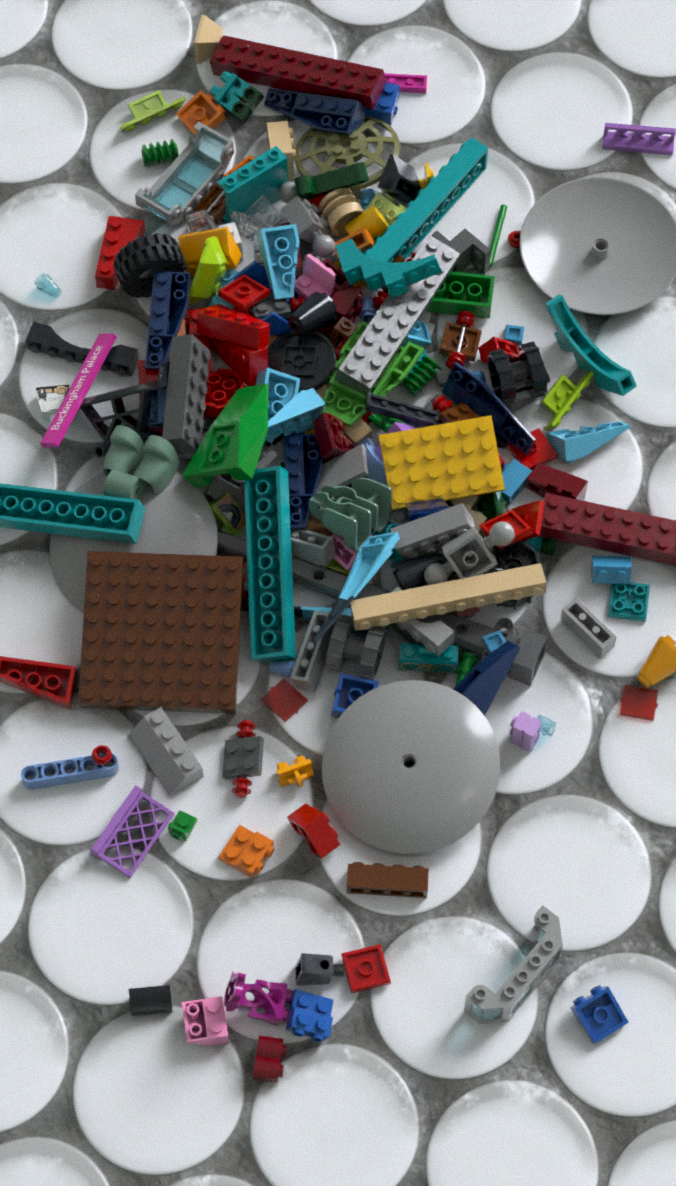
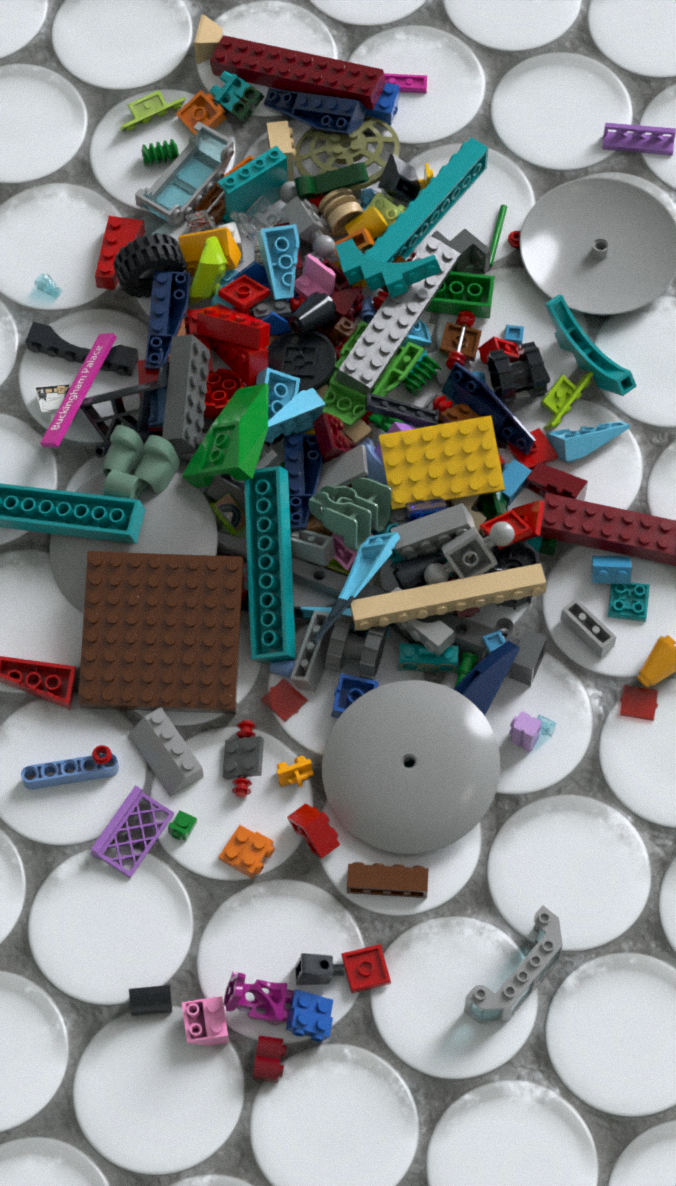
(599, 1013): blue plate -> none

